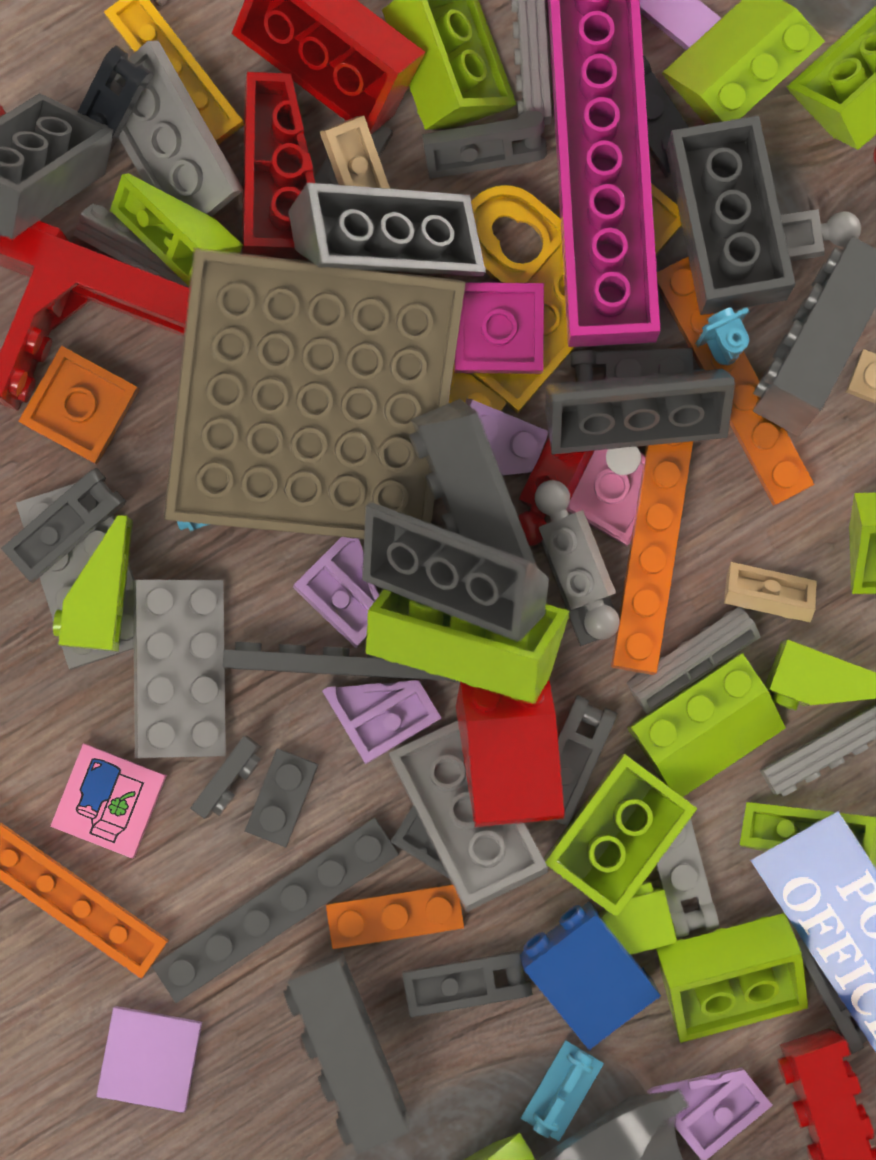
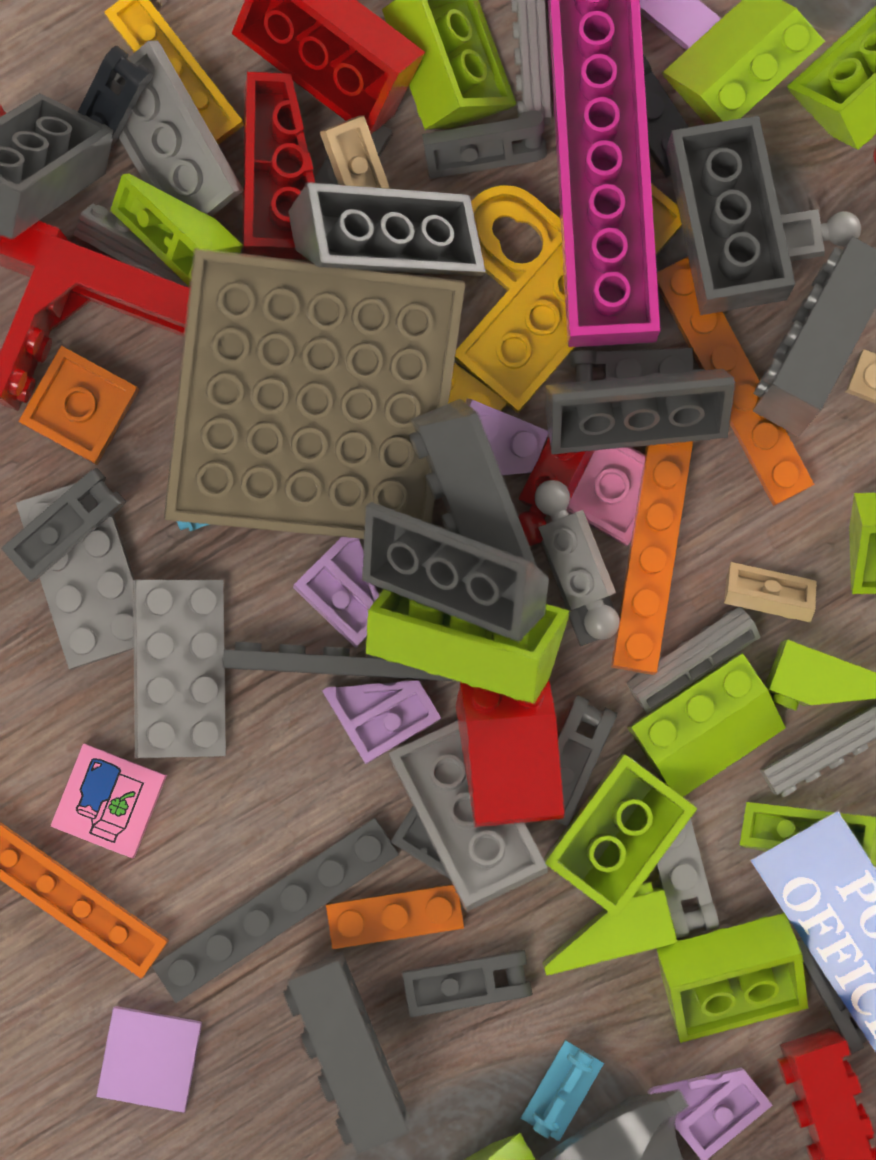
(95, 602): lime slope -> none
(239, 763): dark grey plate -> none
(281, 797): dark grey plate -> none
(501, 329): dark pink plate -> none
(588, 974): blue panel -> none
(623, 460): white sticker -> none
(725, 335): medium azure hinge -> none

